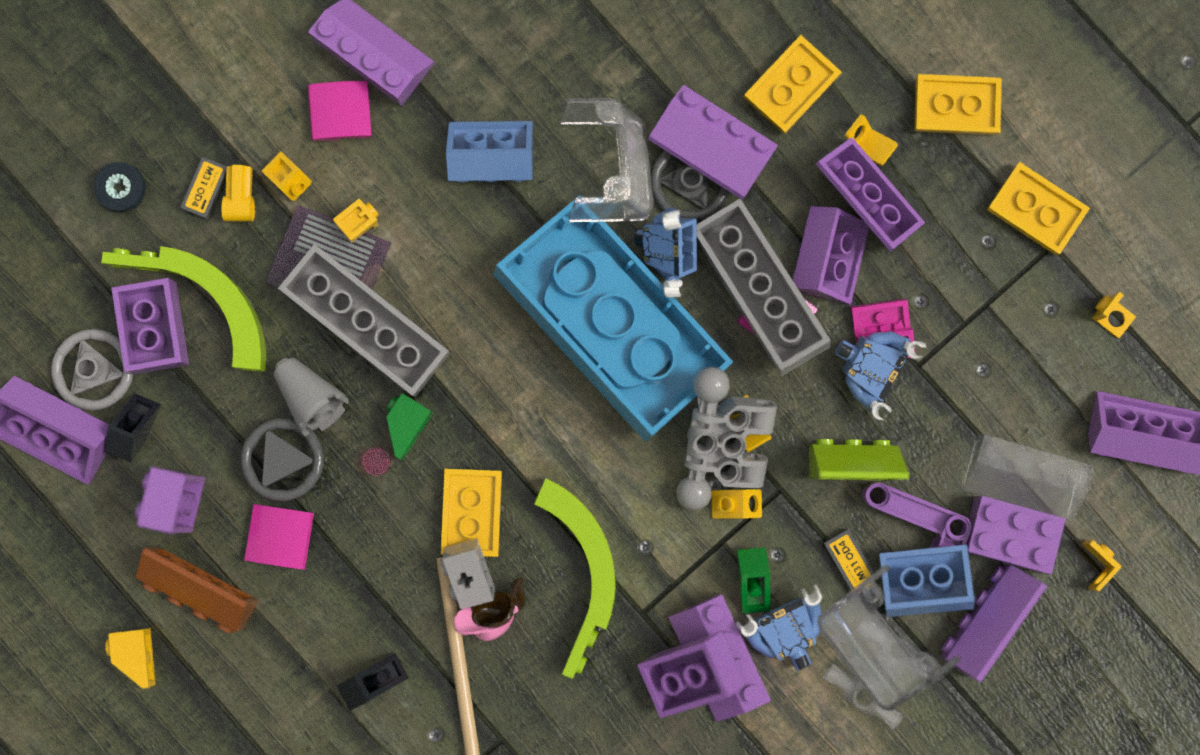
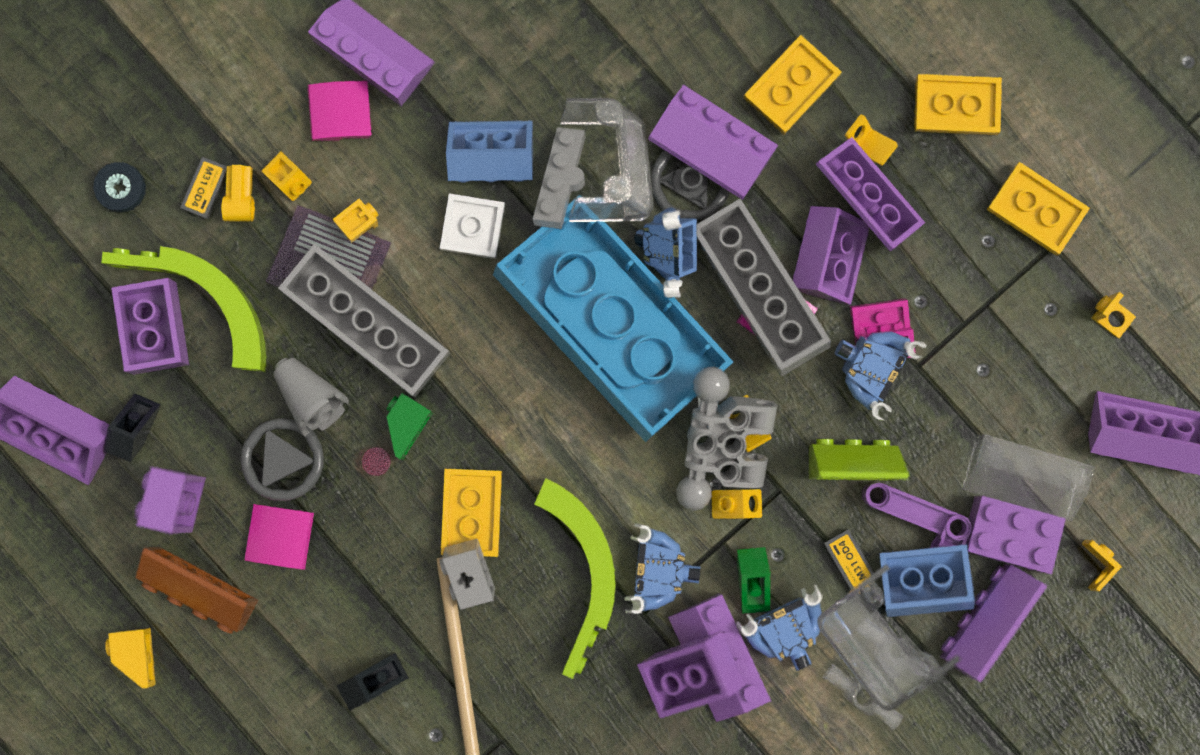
(90, 370): light grey piece -> none
(472, 226): none -> white plate
(494, 617): dark brown hair -> none
(560, 178): none -> light grey hinge
(659, 571): none -> medium blue torso

